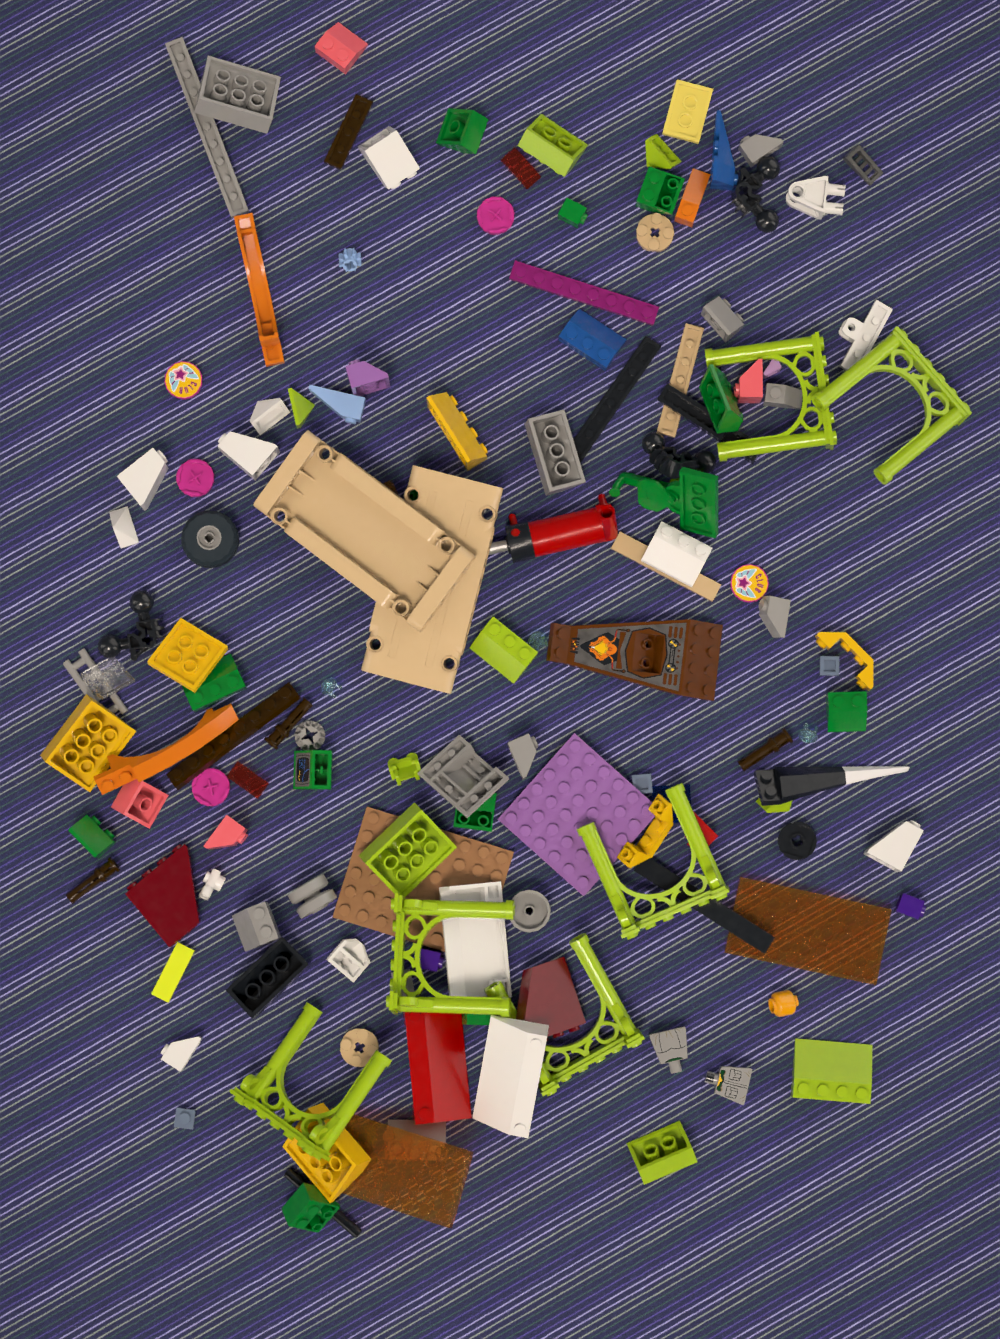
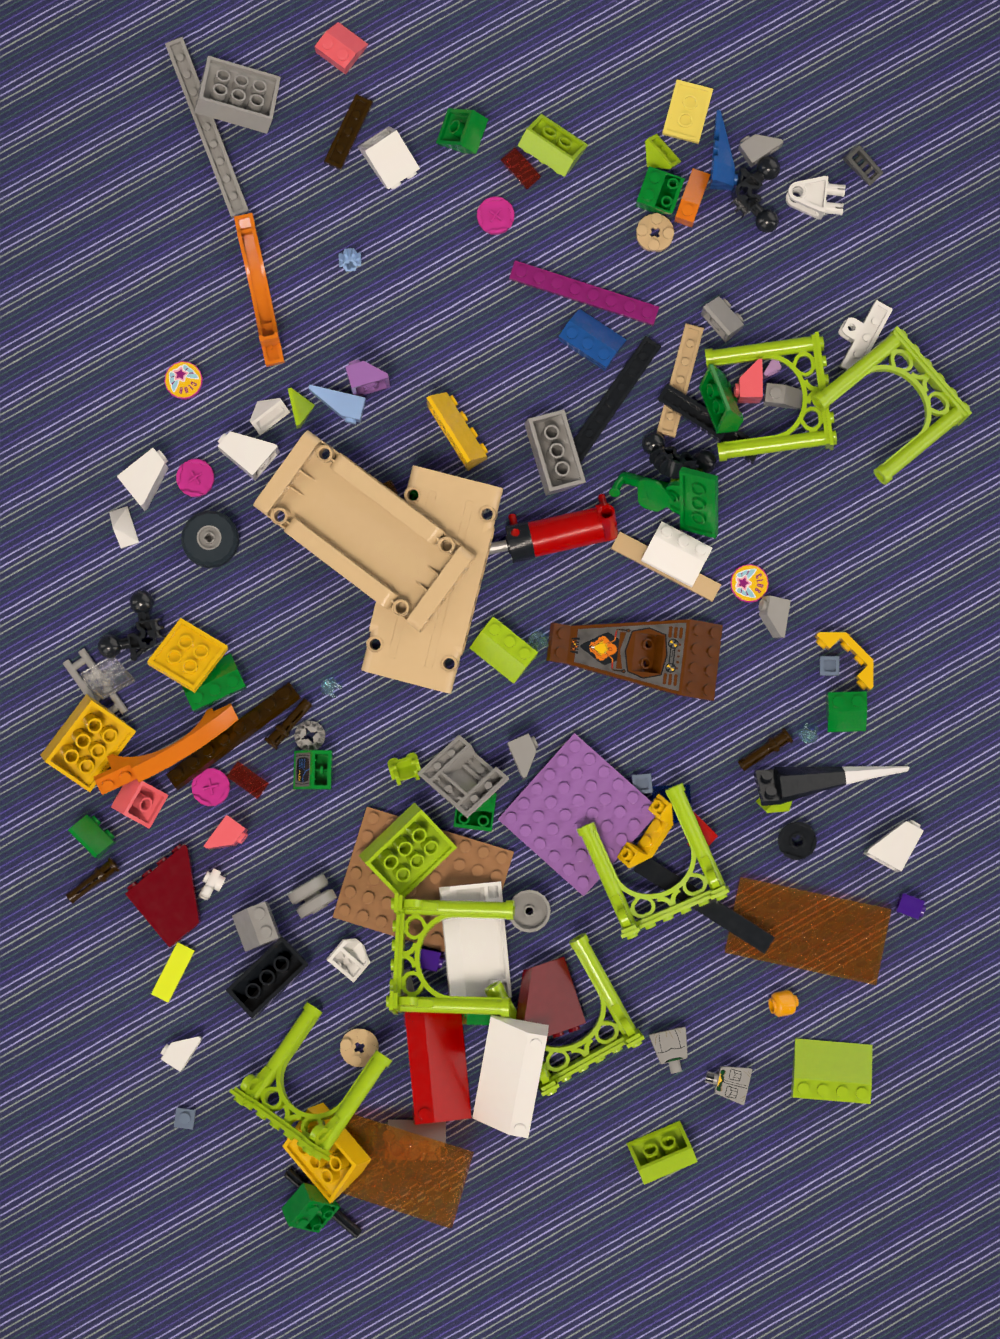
(573, 213): green brick -> none

